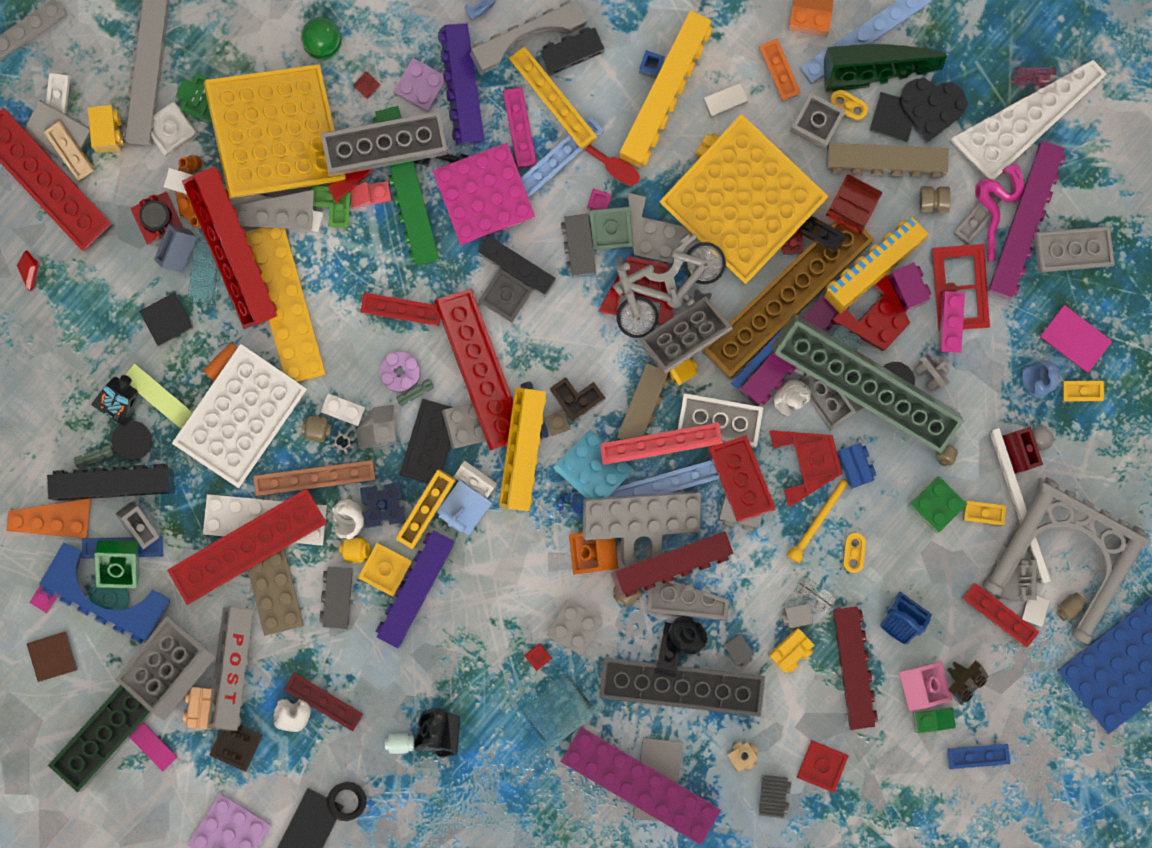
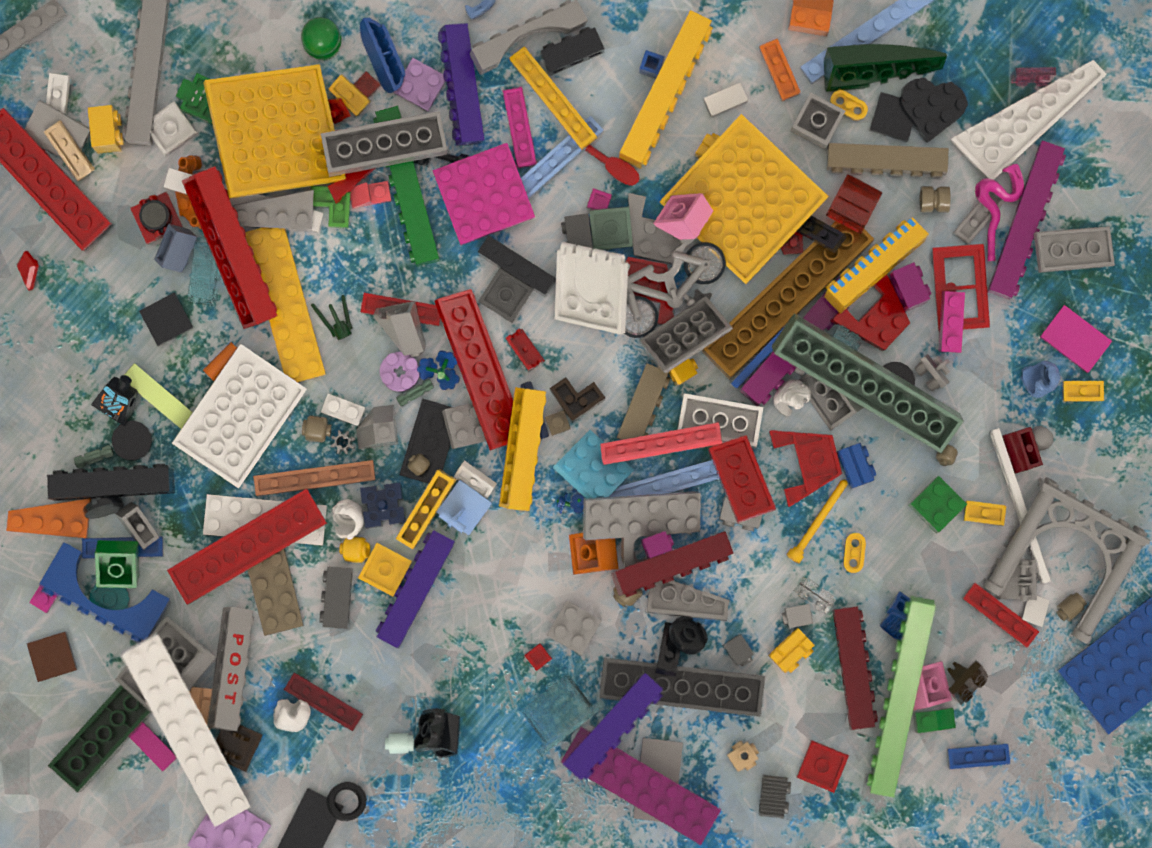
(104, 507): none -> black tile
(185, 729): none -> white plate
(338, 110): none -> red piece
(340, 329): none -> dark green plant
(350, 94): none -> yellow plate
(382, 54): none -> blue brick
(403, 327): none -> light grey slope
(418, 464): none -> dark tan piece
(446, 377): none -> blue plant
(524, 350): none -> red hinge
(591, 288): none -> white hinge
(612, 726): none -> dark purple brick
(657, 544): none -> magenta brick
(684, 215): none -> bright pink slope
(902, 696): none -> bright green brick

